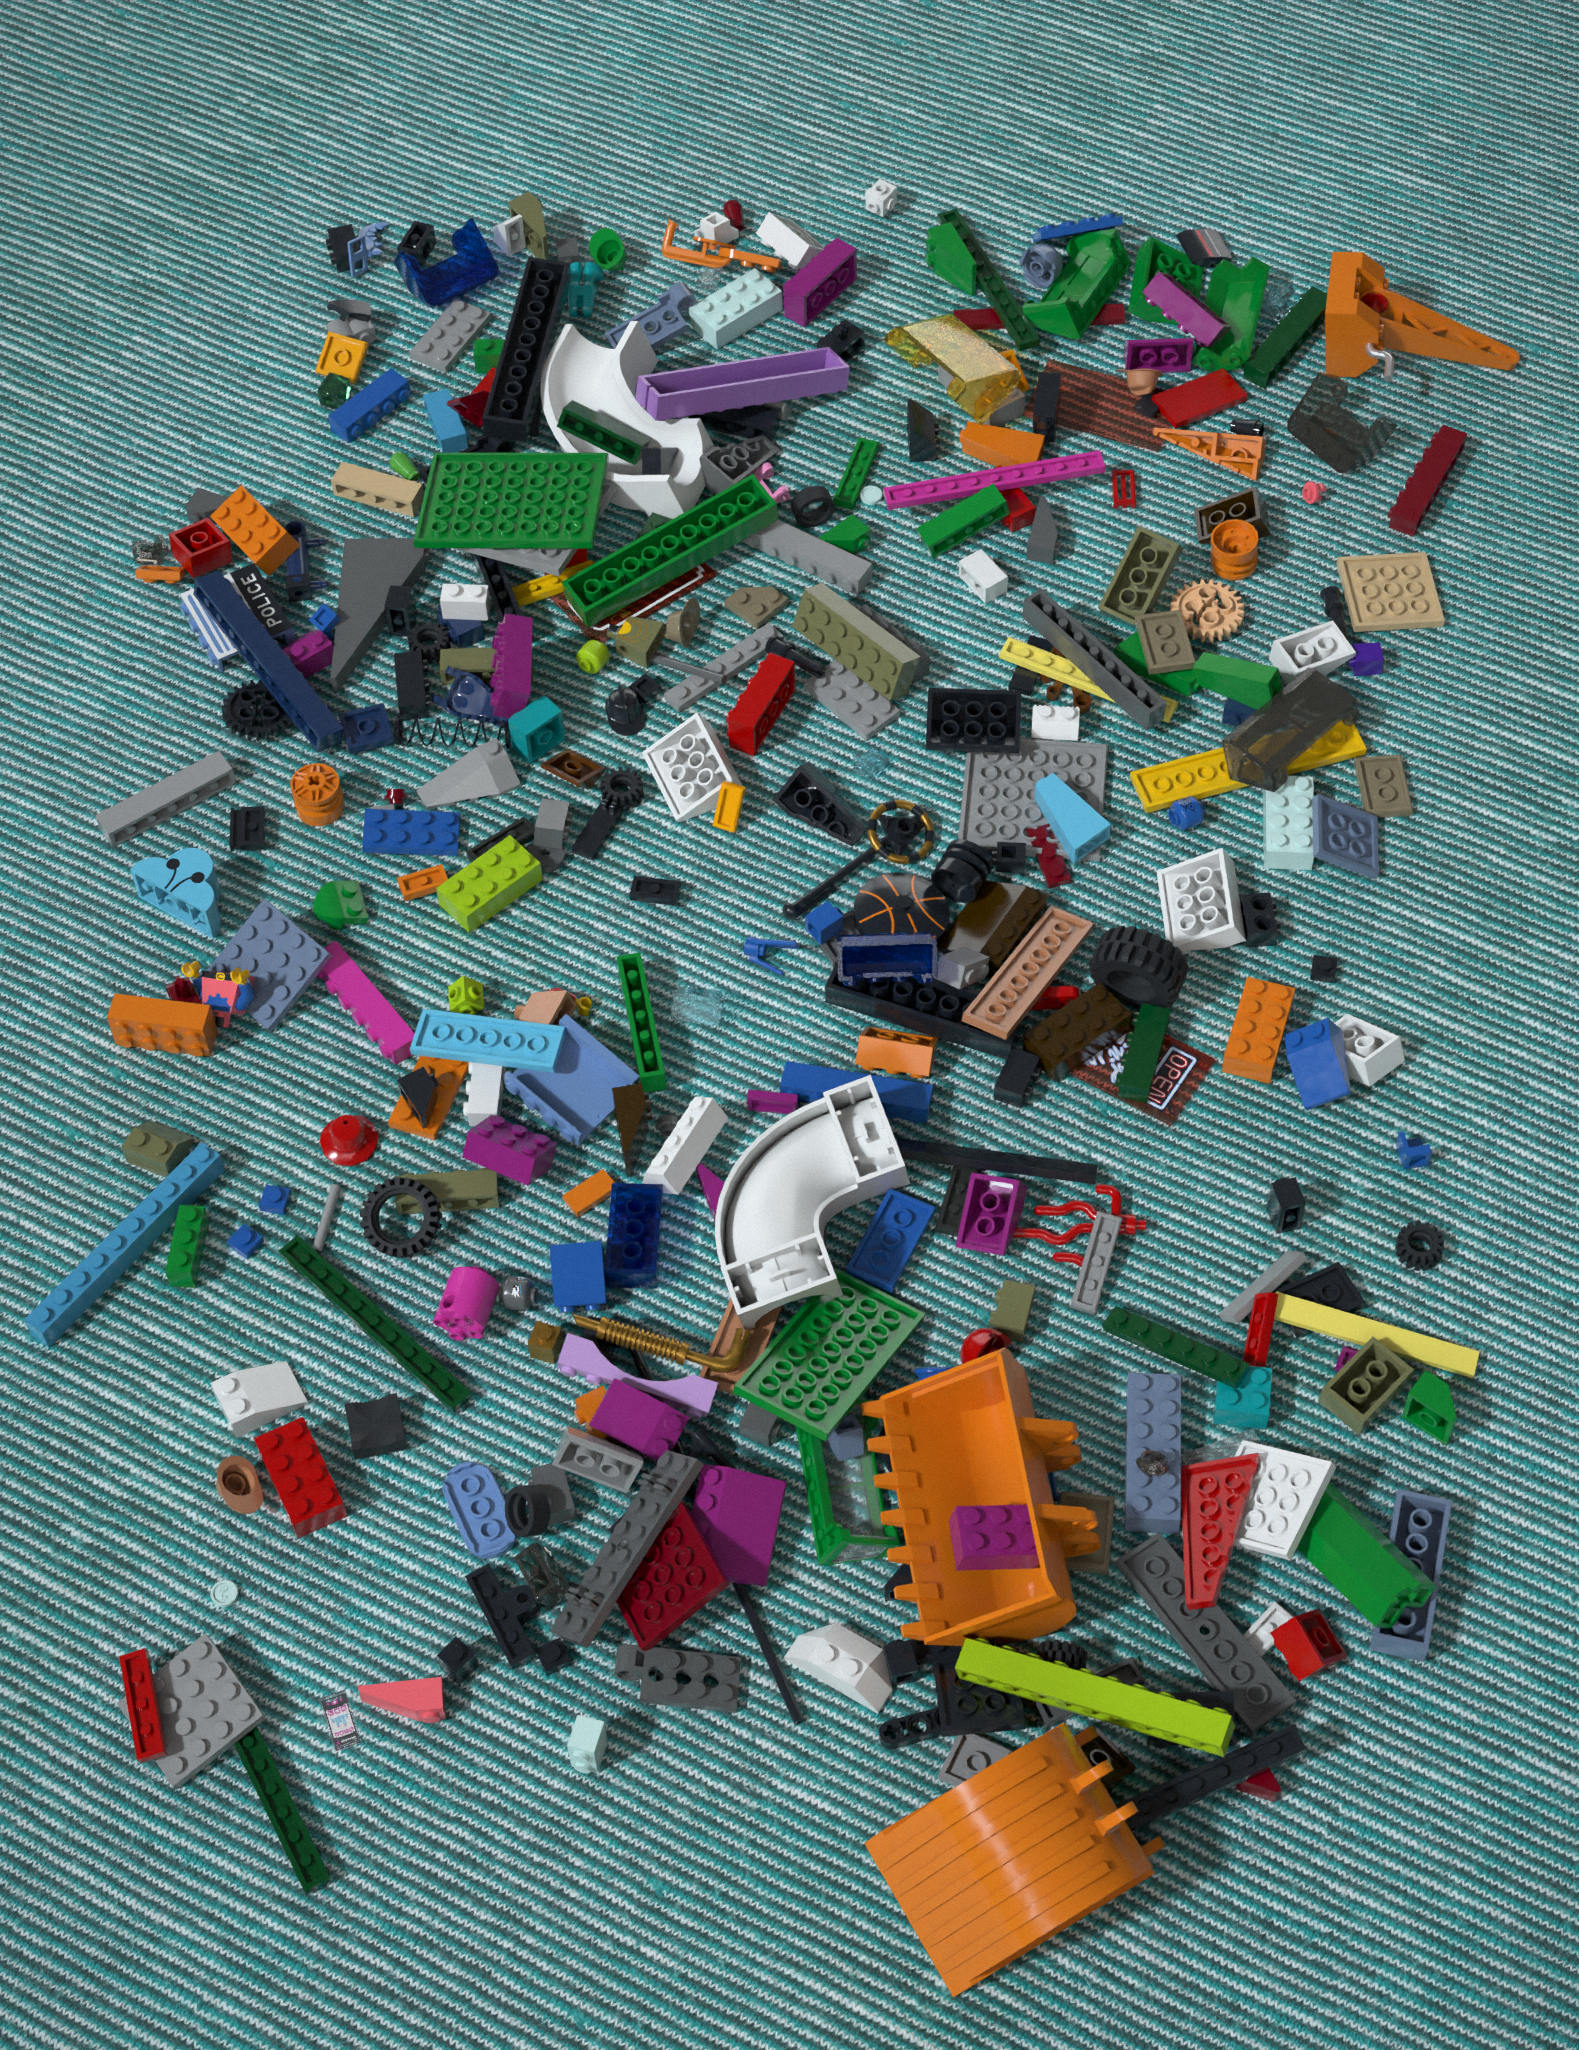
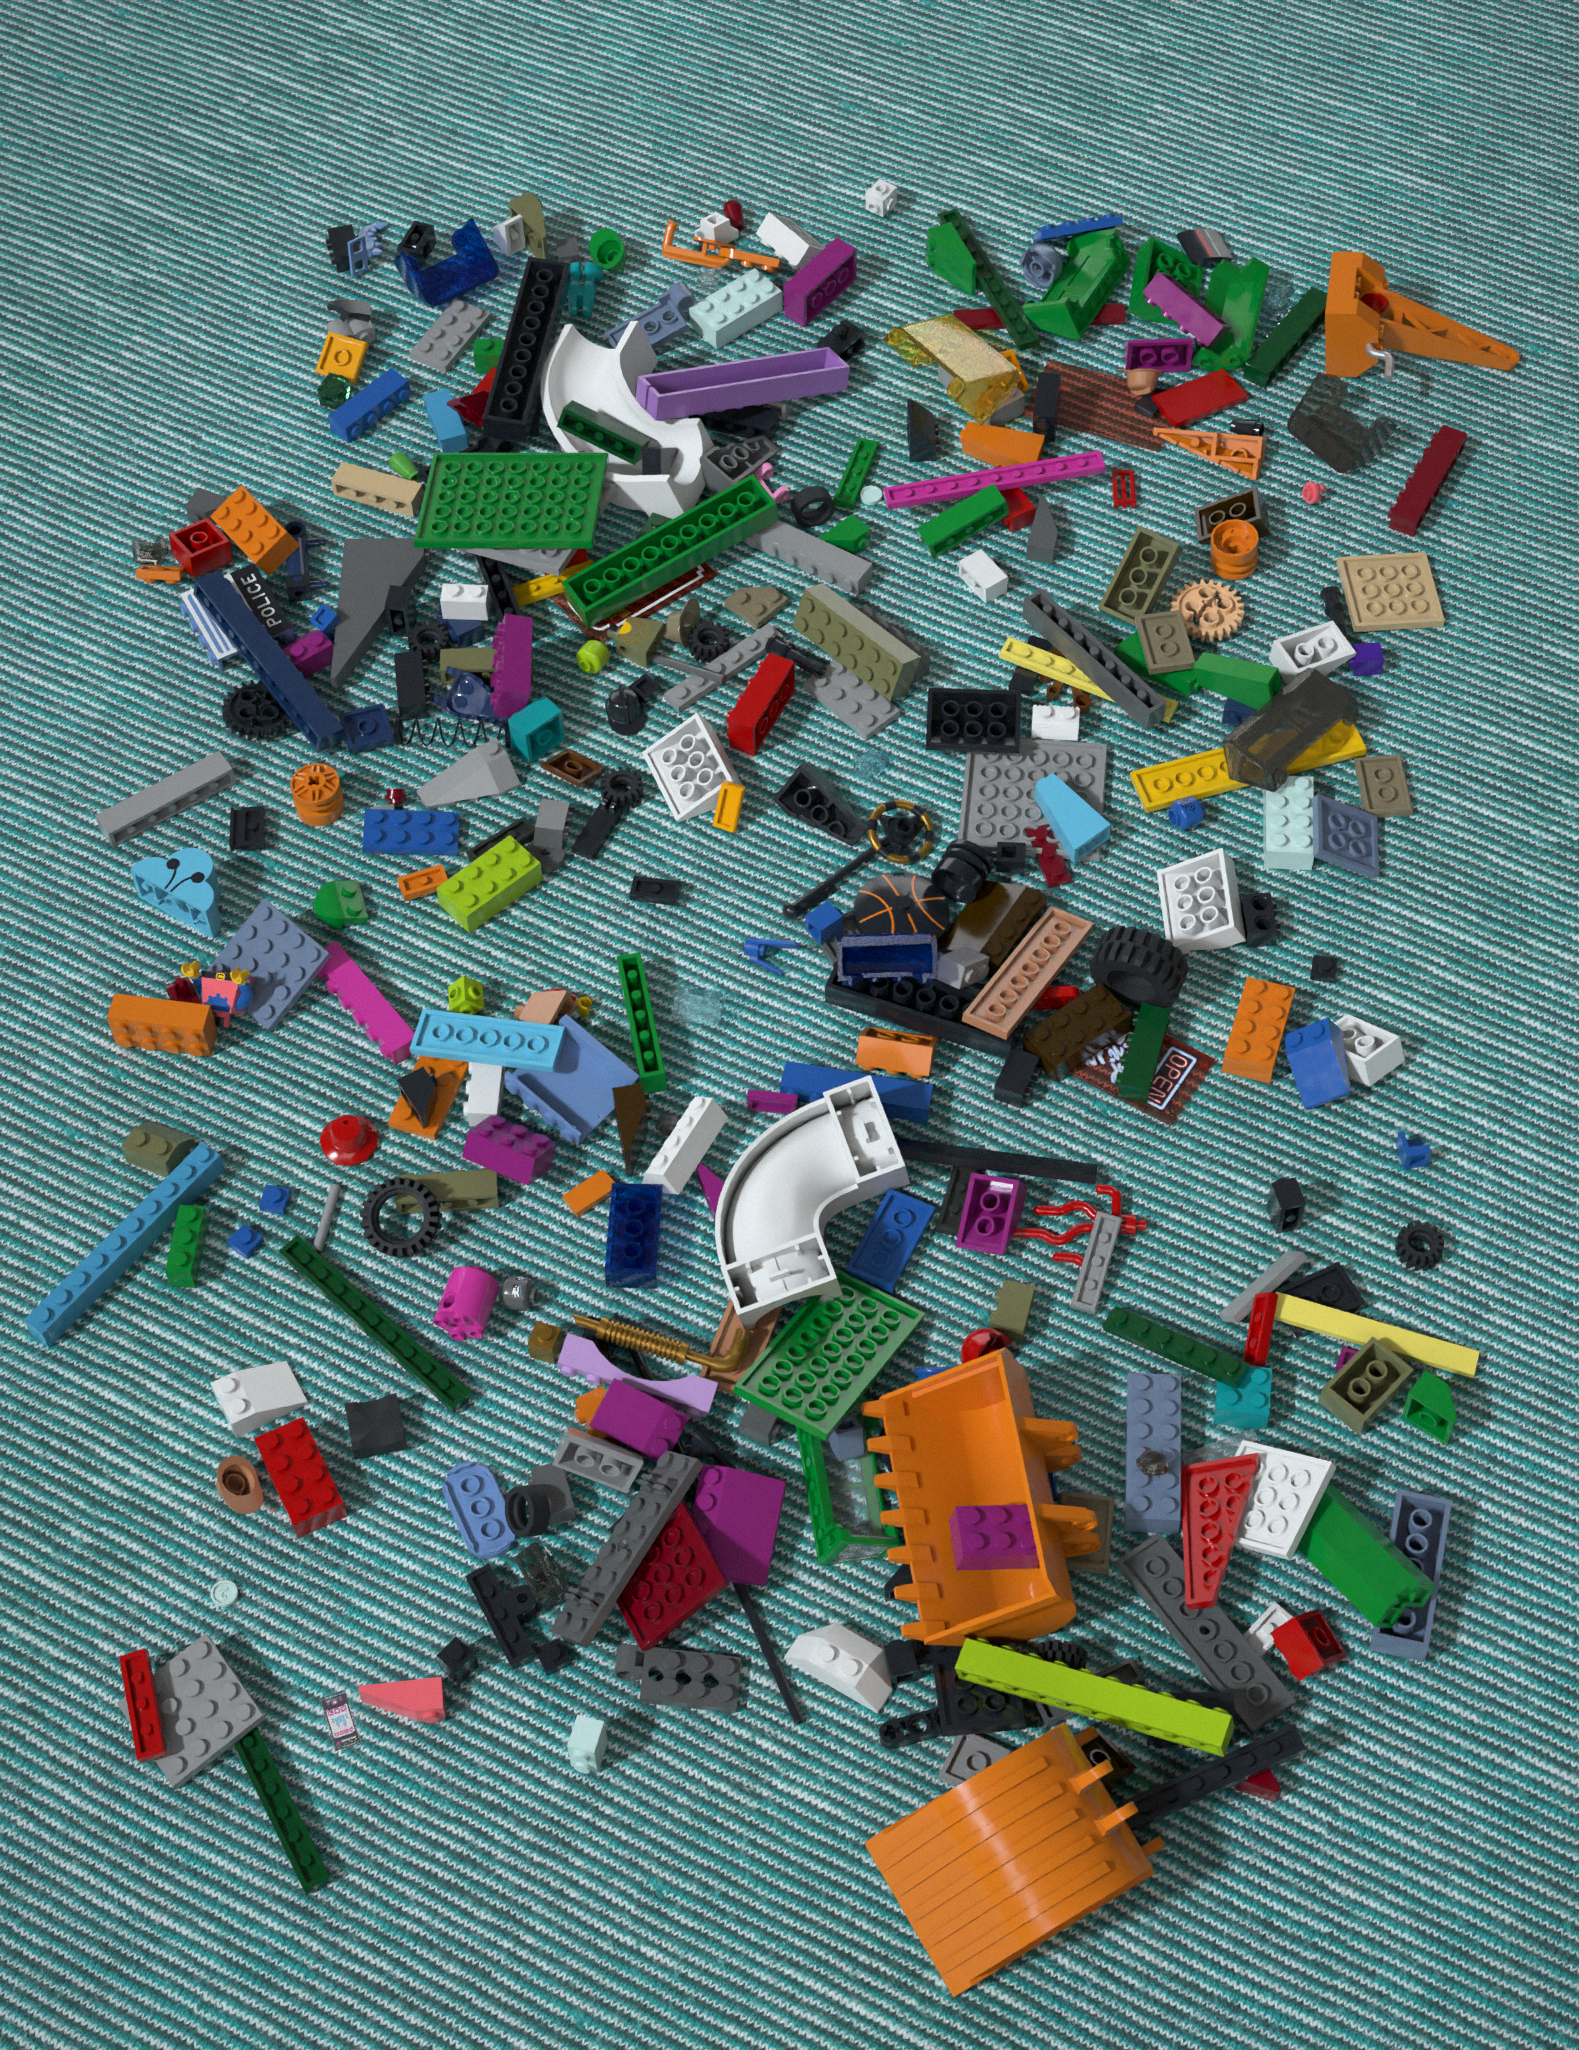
(578, 1276): blue slope -> none
(705, 632): none -> black tyre

